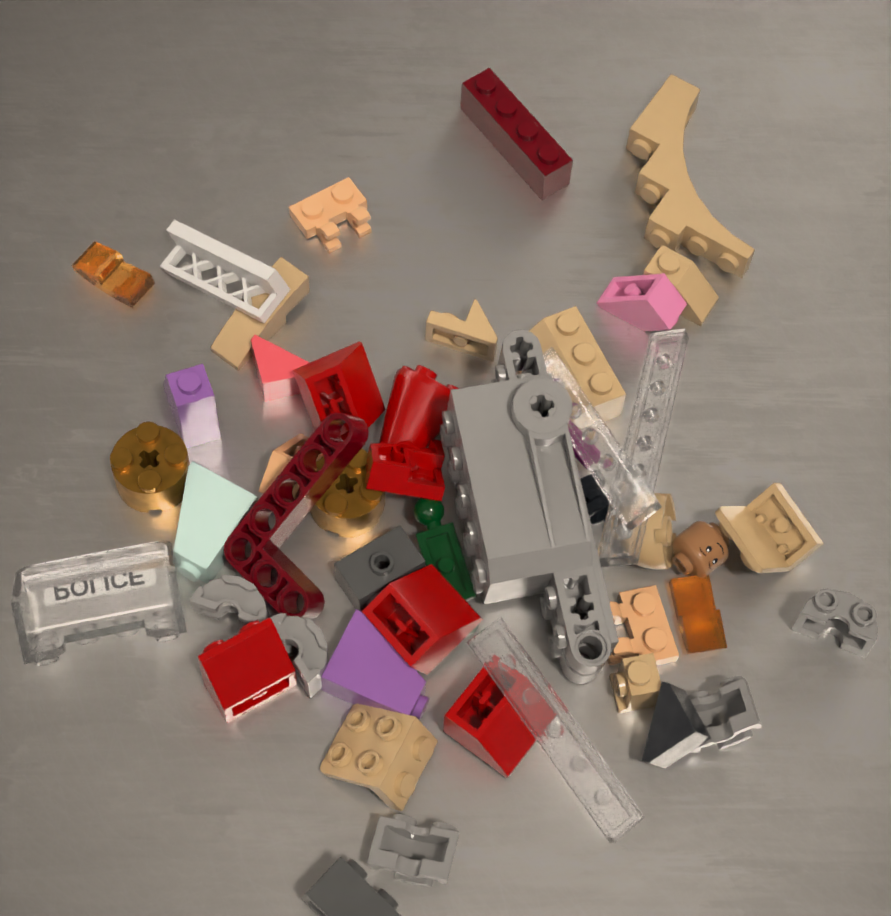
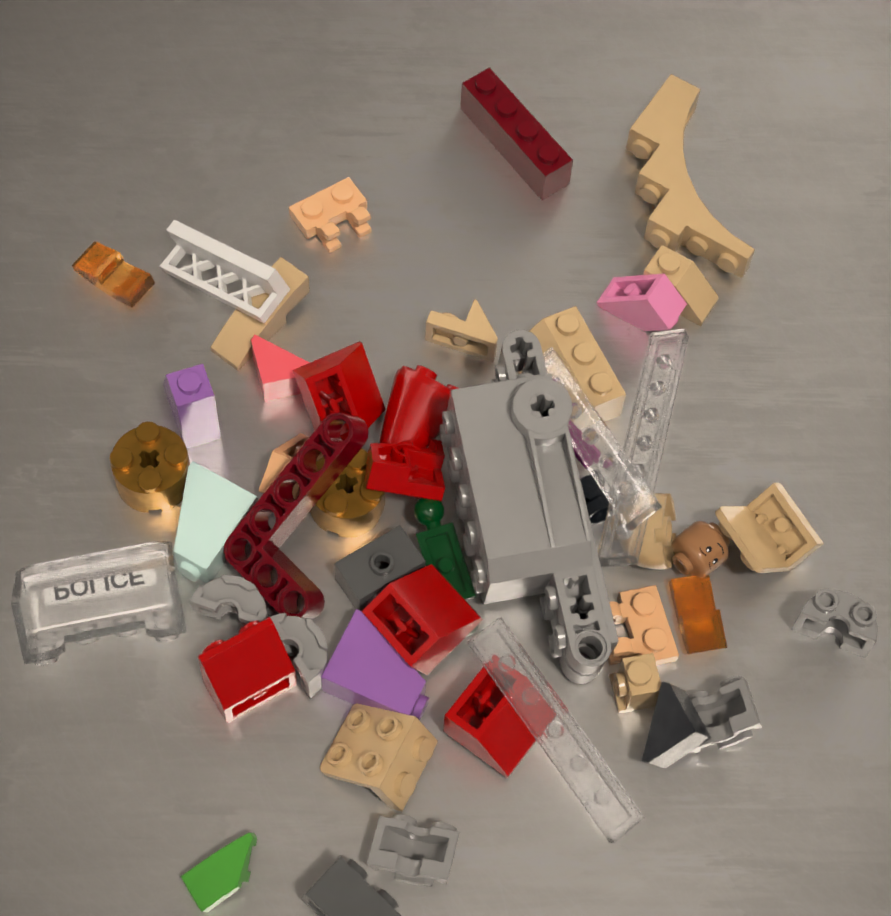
(220, 873): none -> bright green slope

